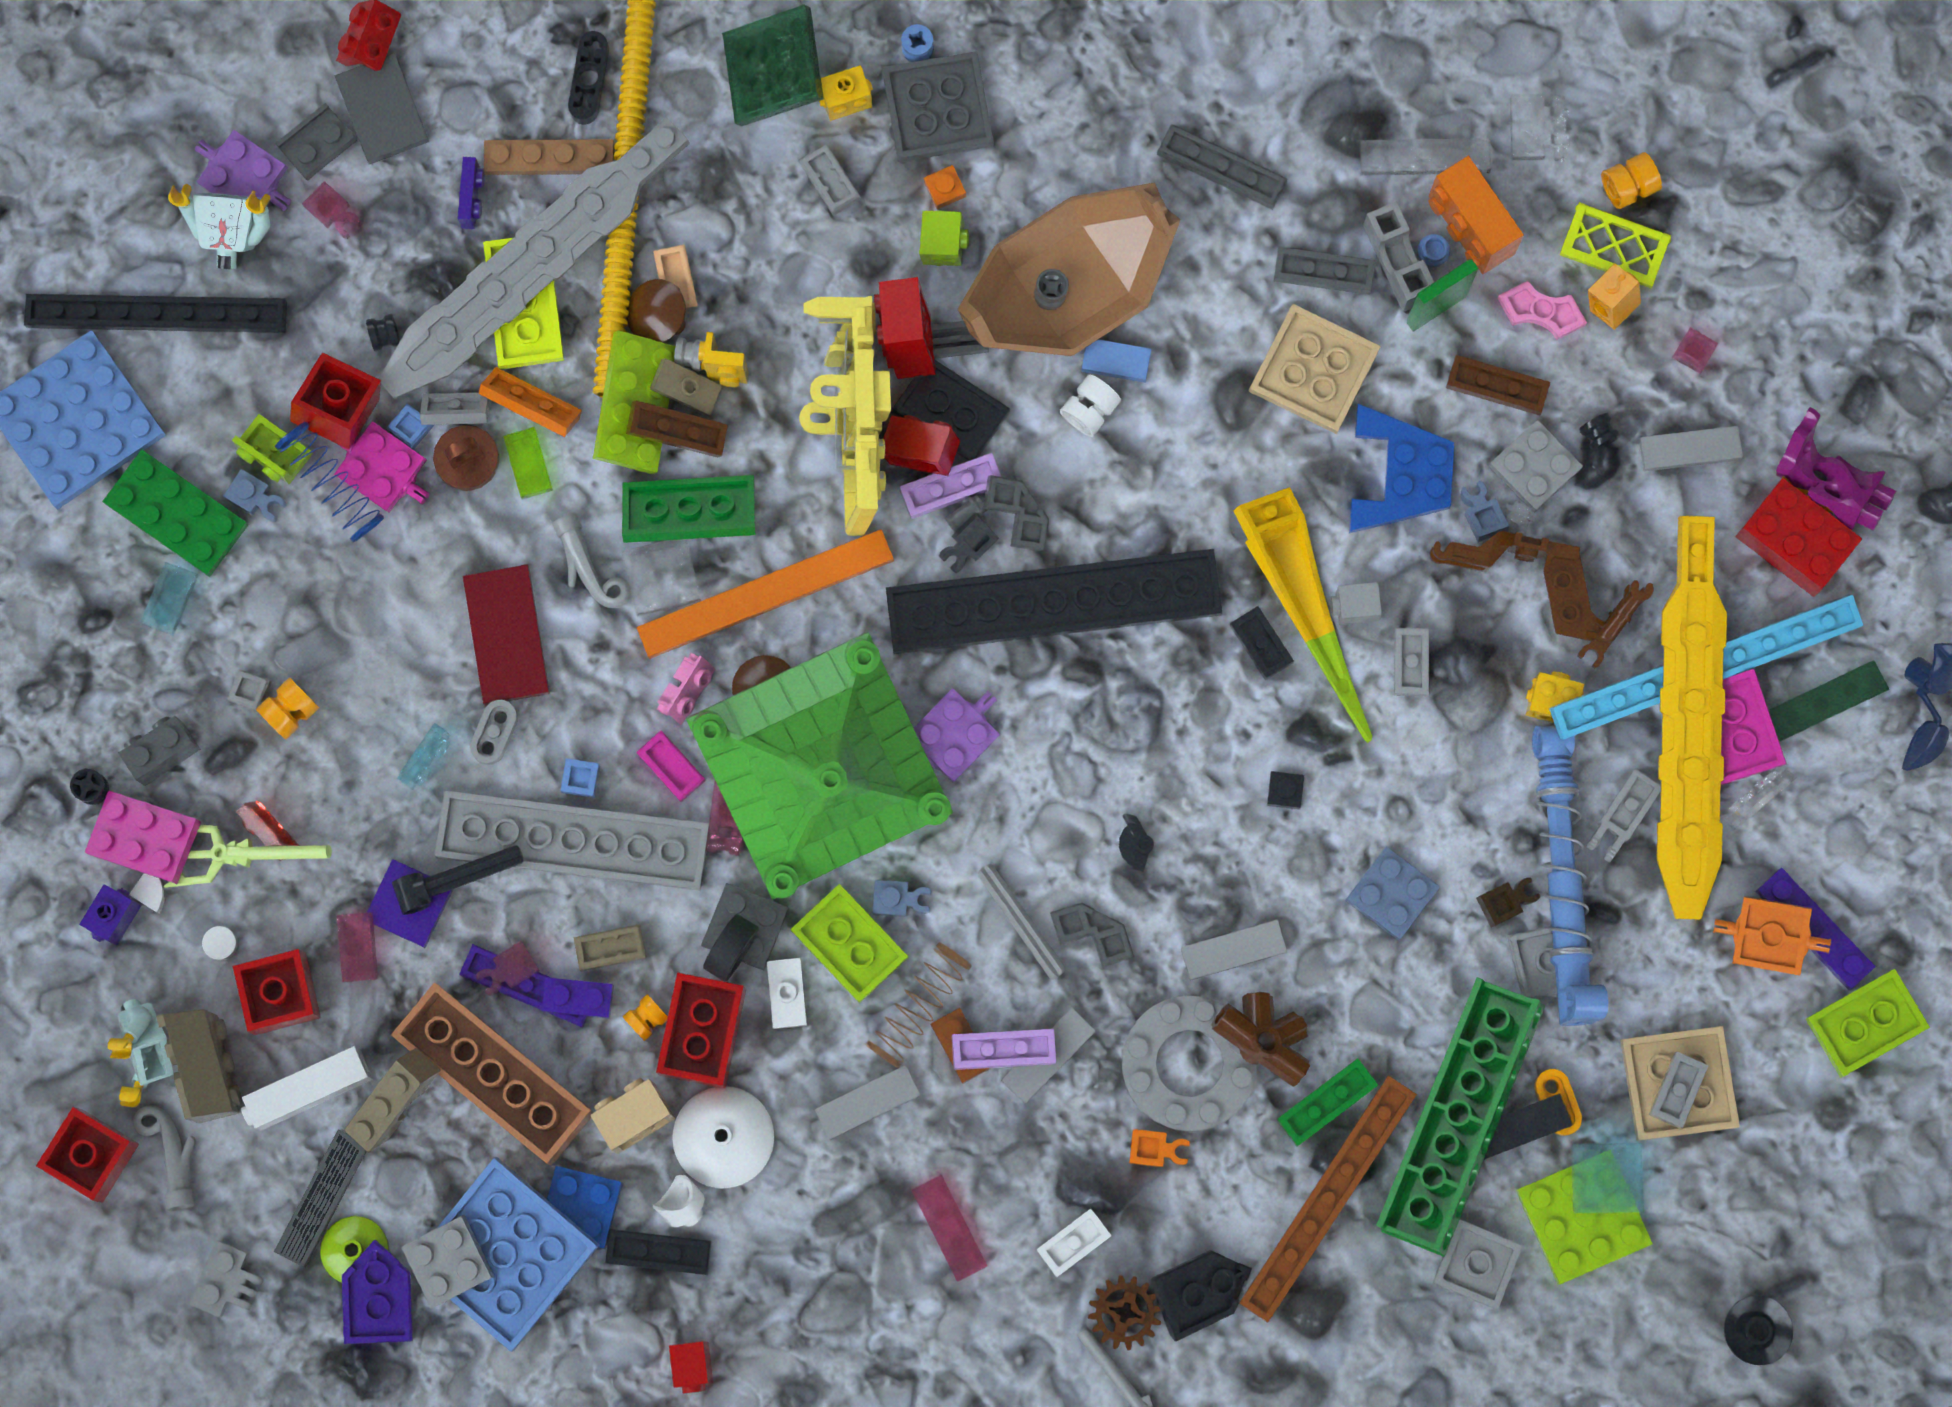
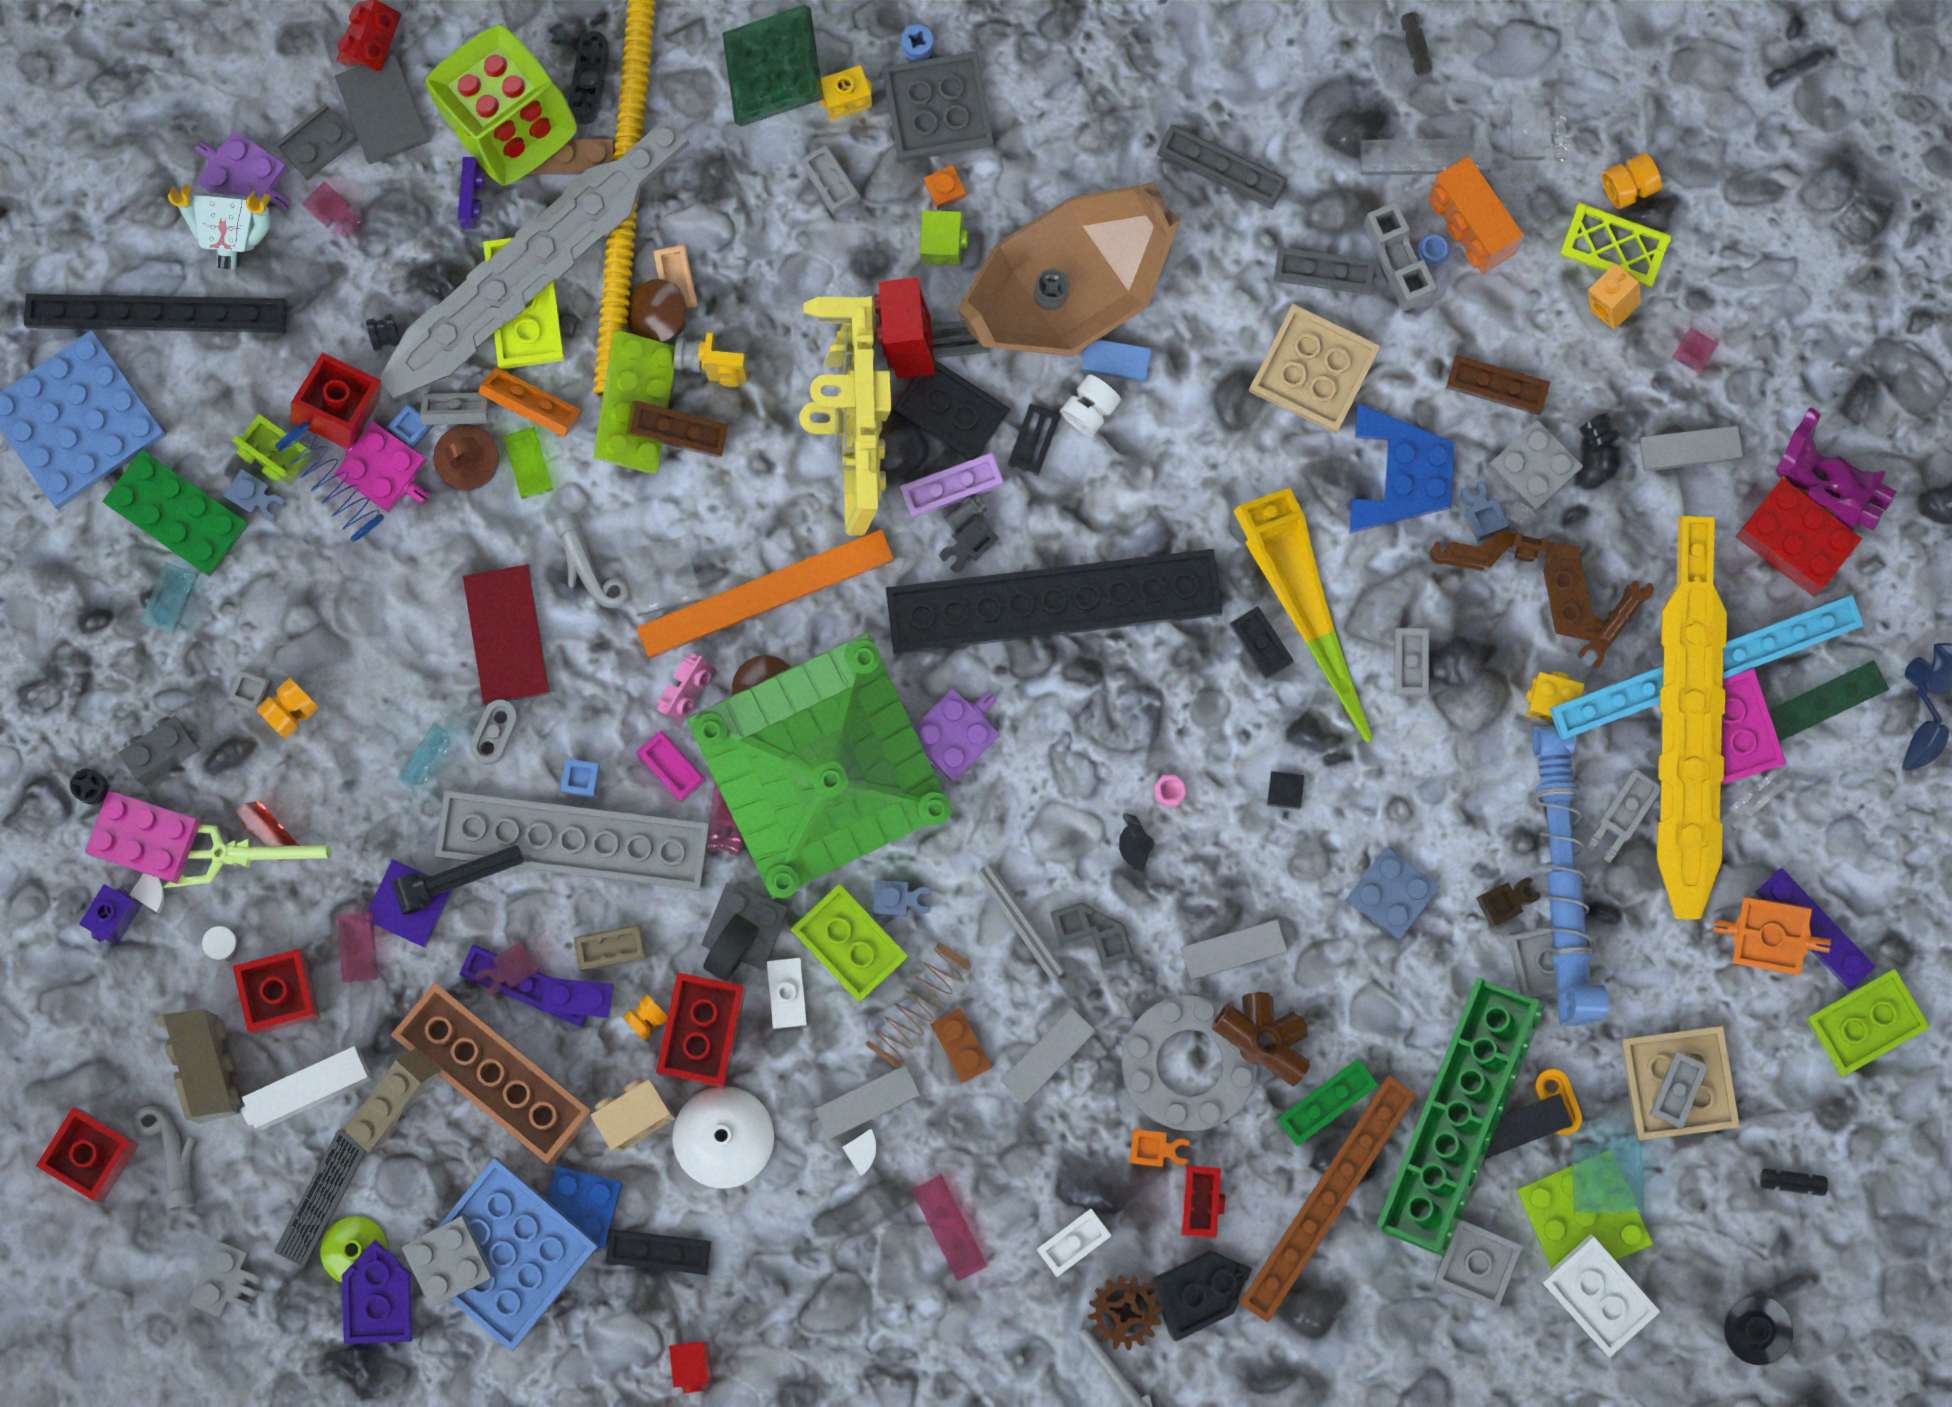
(145, 1047): light aqua torso -> none
(501, 104): none -> lime piece
(681, 1203): white piece -> none
(685, 387): dark tan plate -> none
(688, 508): green plate -> none
(862, 1151): none -> white tile
(920, 444): red brick -> none
(1003, 1049): lavender plate -> none
(1025, 464): none -> black tile
(1030, 520): dark grey tile -> none
(1170, 790): none -> bright pink tile
(1201, 1202): none -> red brick
(1356, 603): light grey brick -> none
(1416, 43): none -> clear smoke axle
(1442, 294): green tile -> none
(1527, 305): bright pink tile -> none
(1600, 1295): none -> white plate
(1793, 1182): none -> black axle

